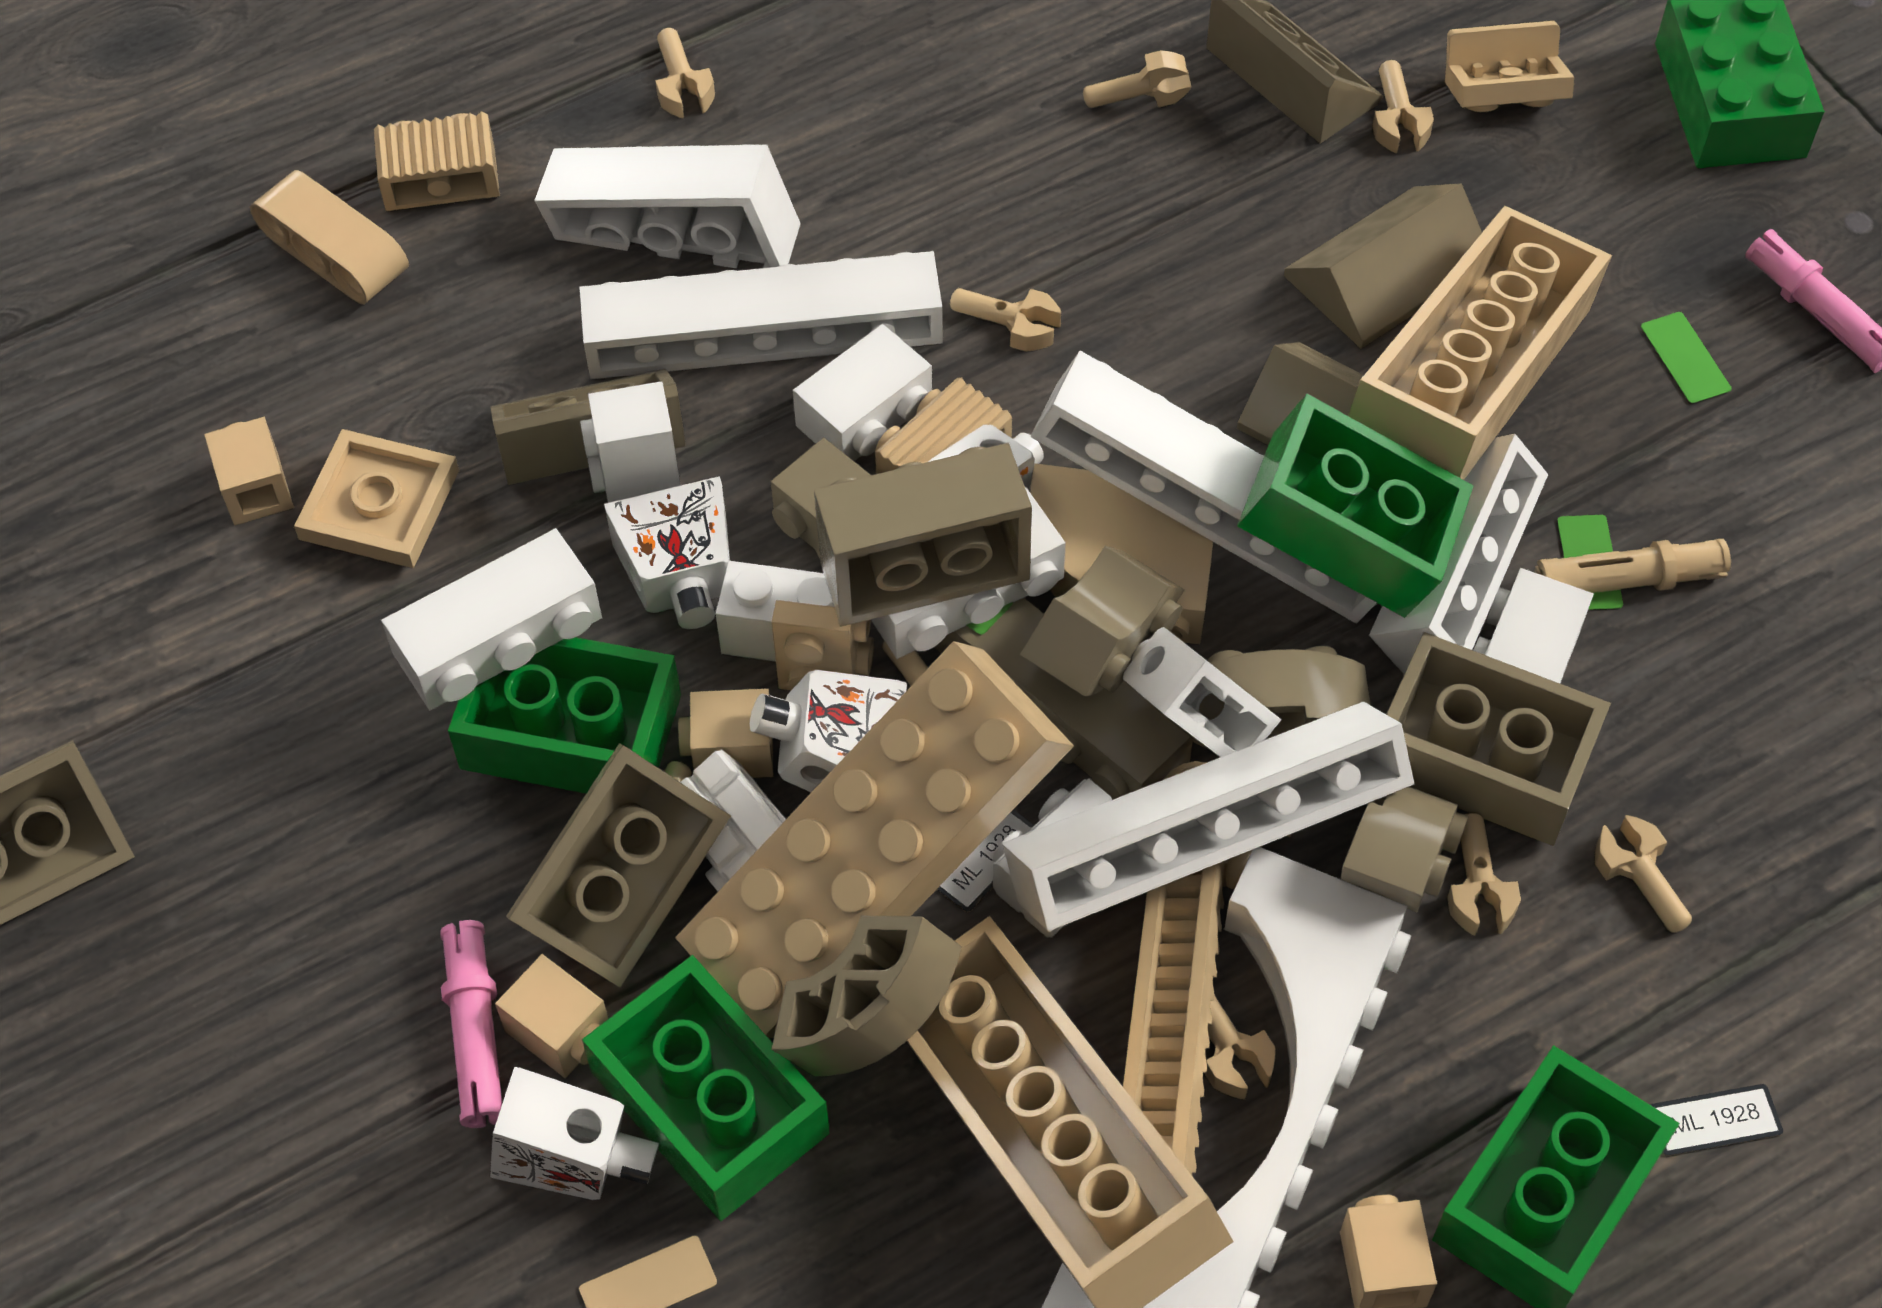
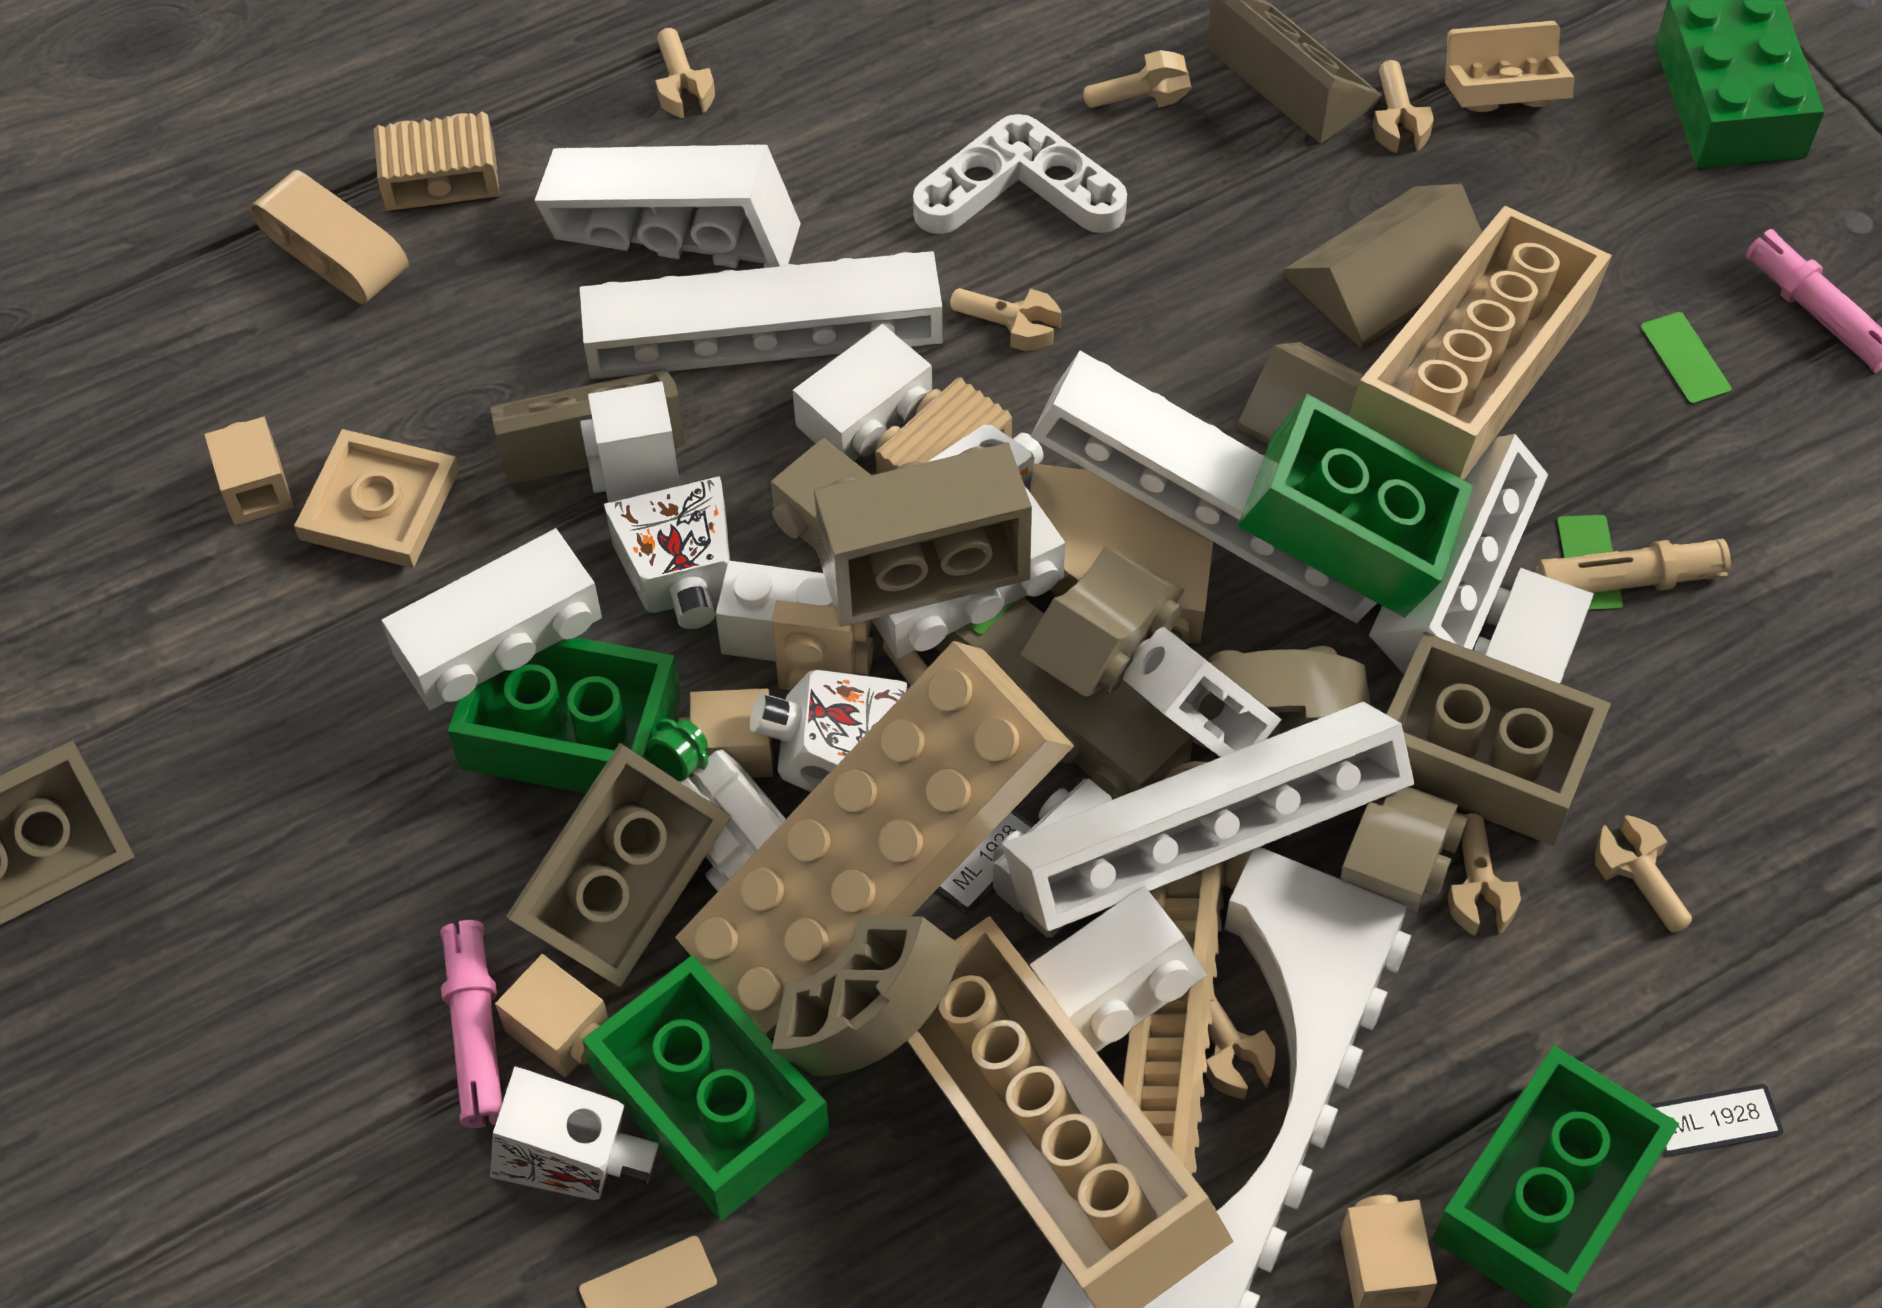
(678, 748): none -> green plate
(1013, 164): none -> white beam
(1119, 969): none -> white brick

